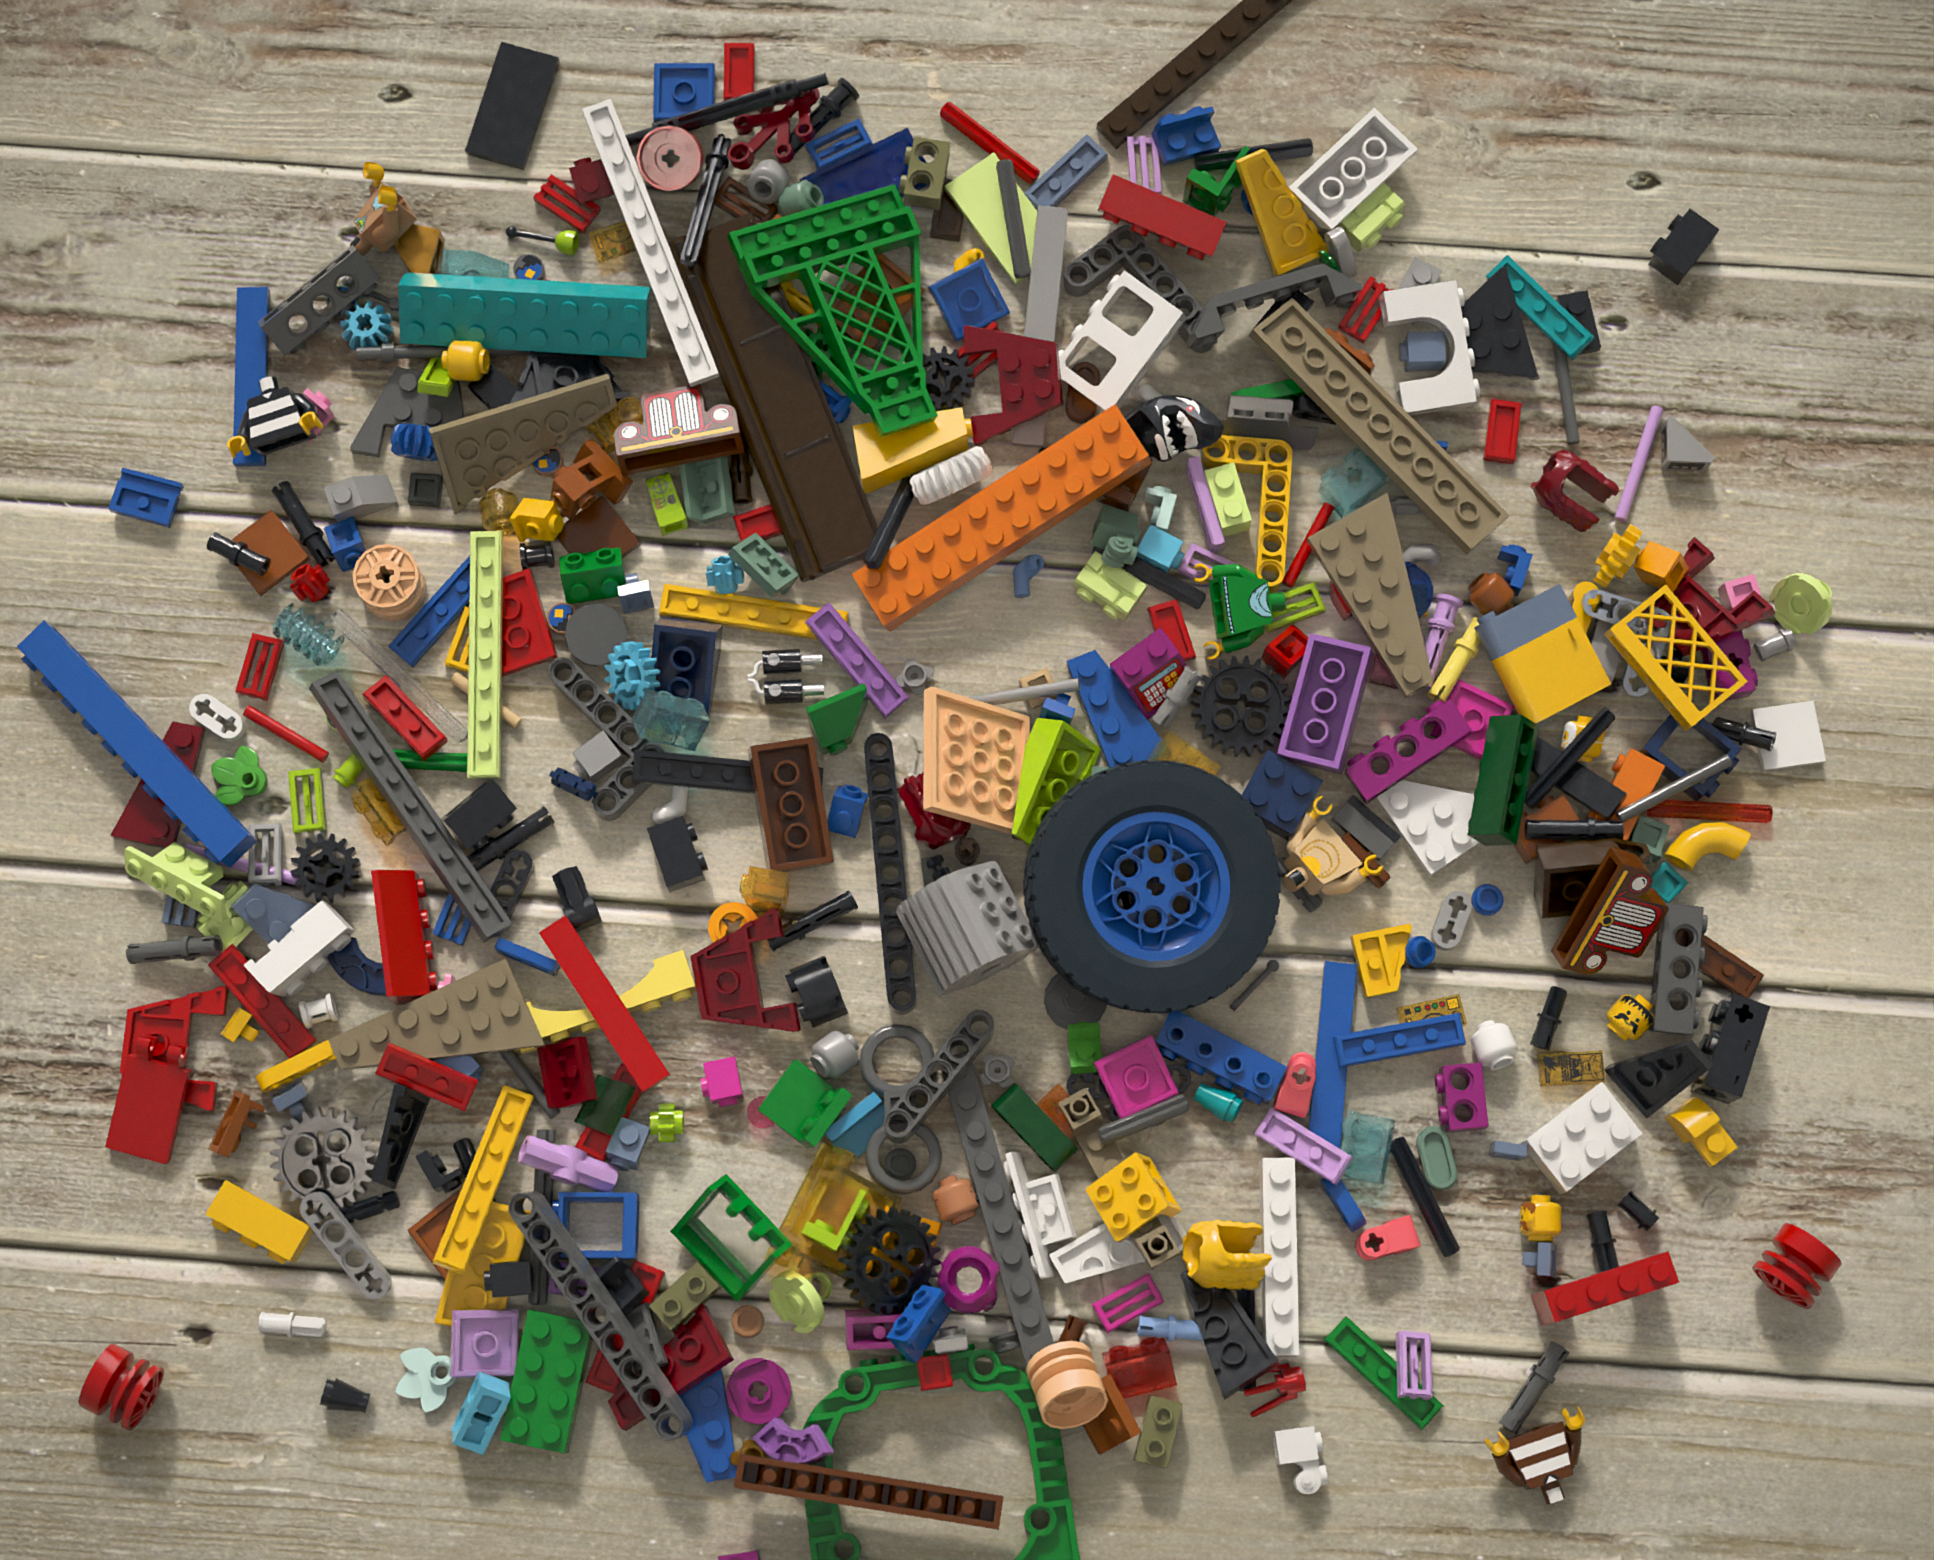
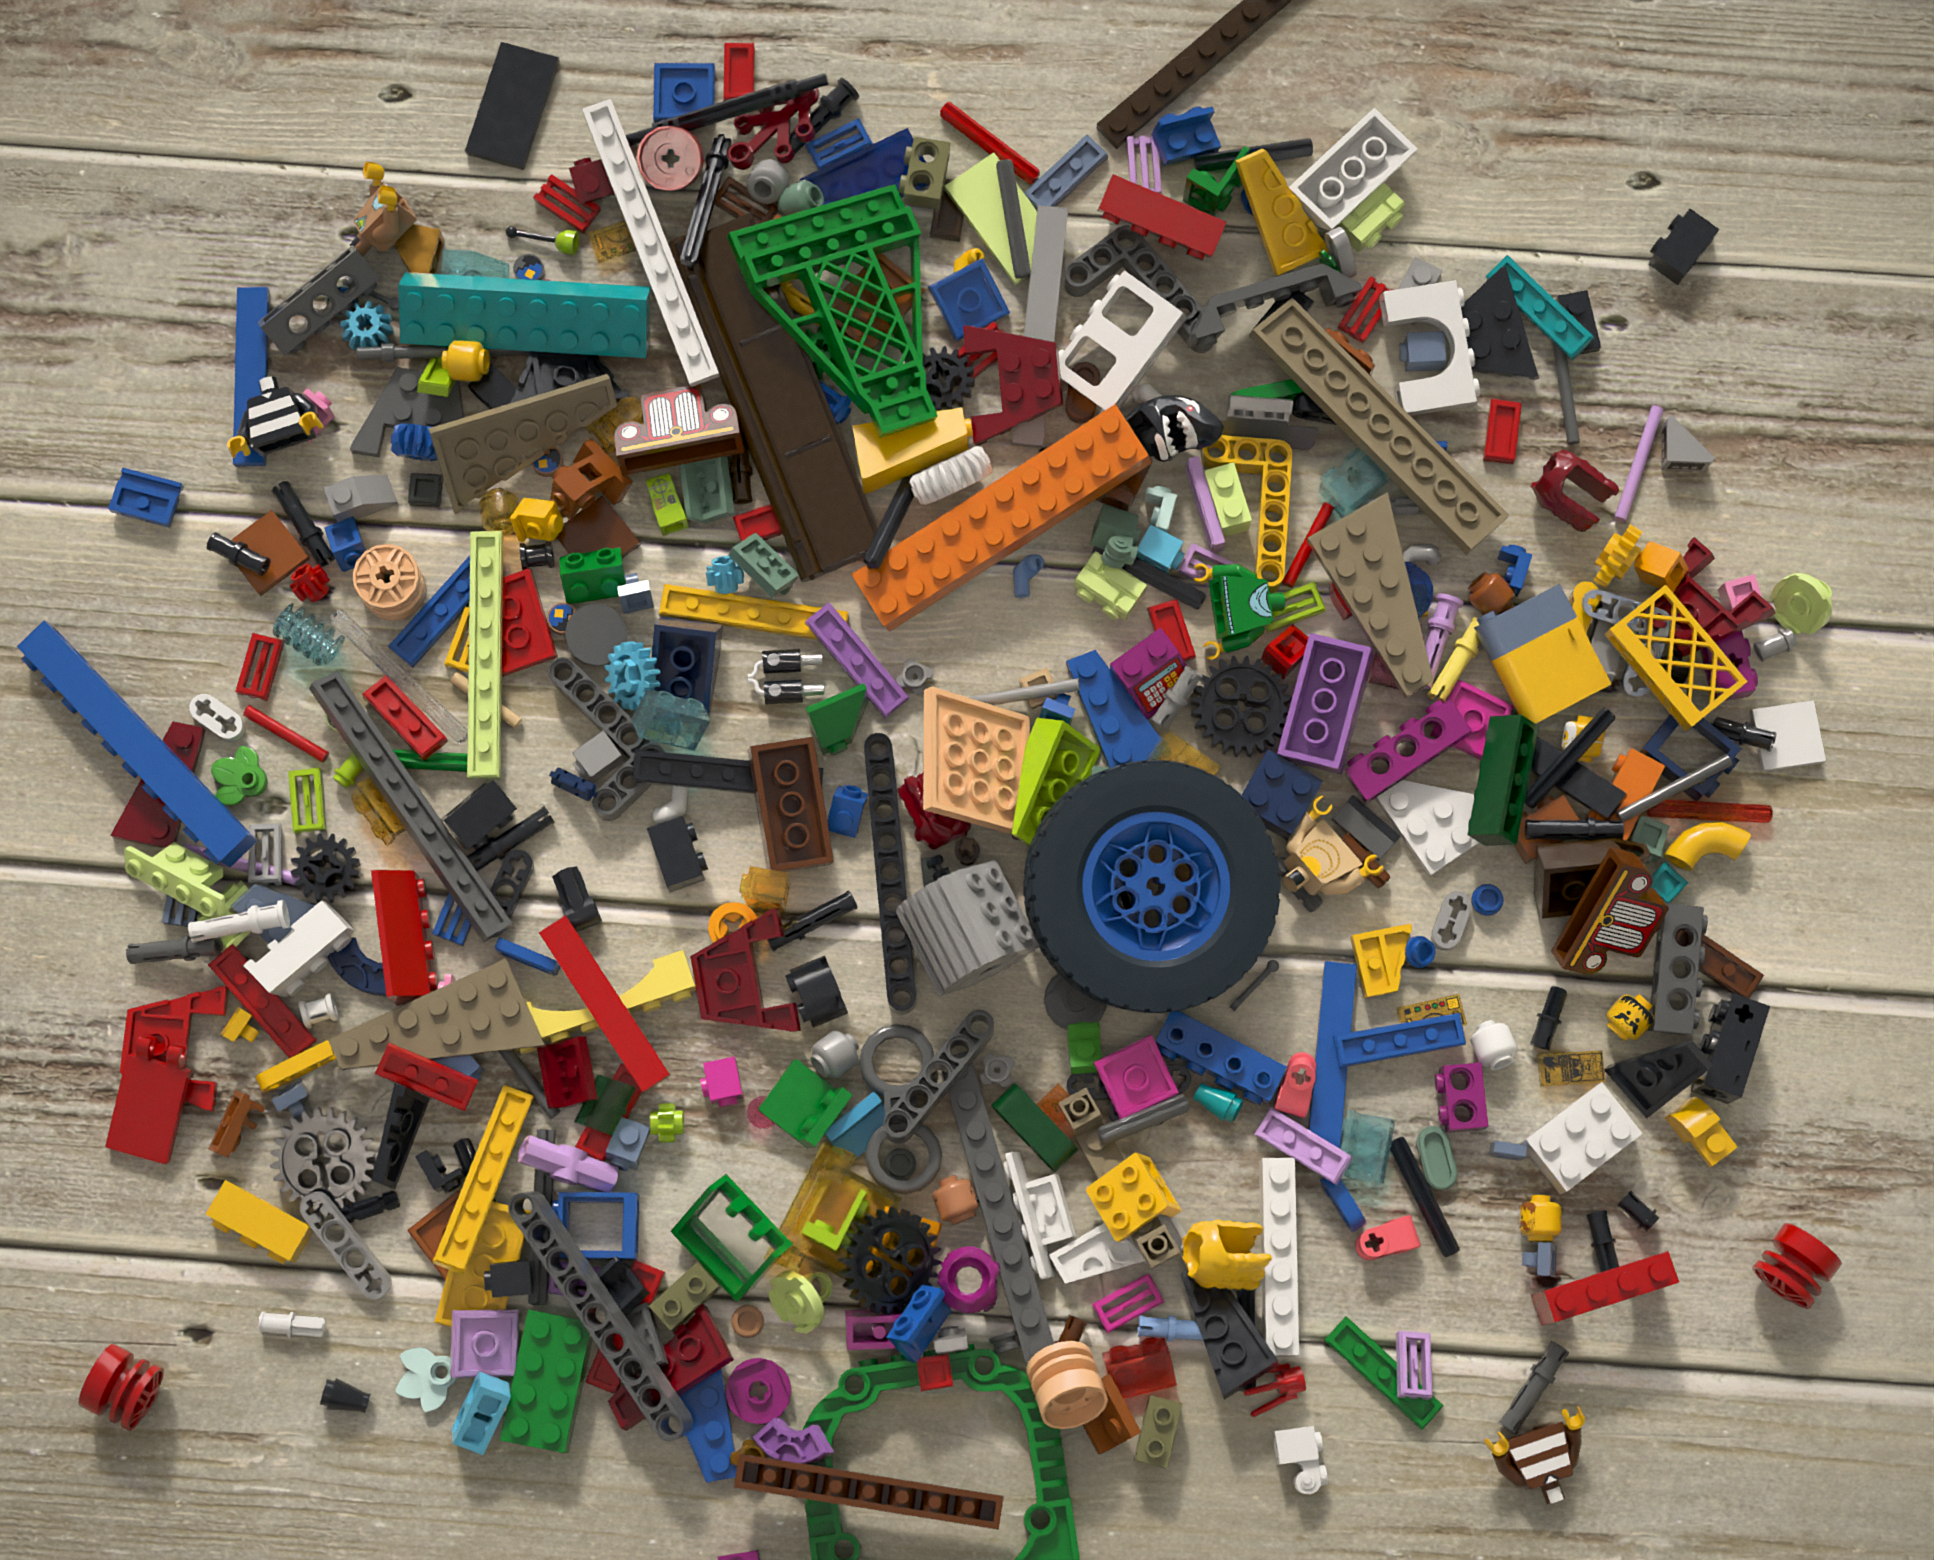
(253, 920): none -> white pin

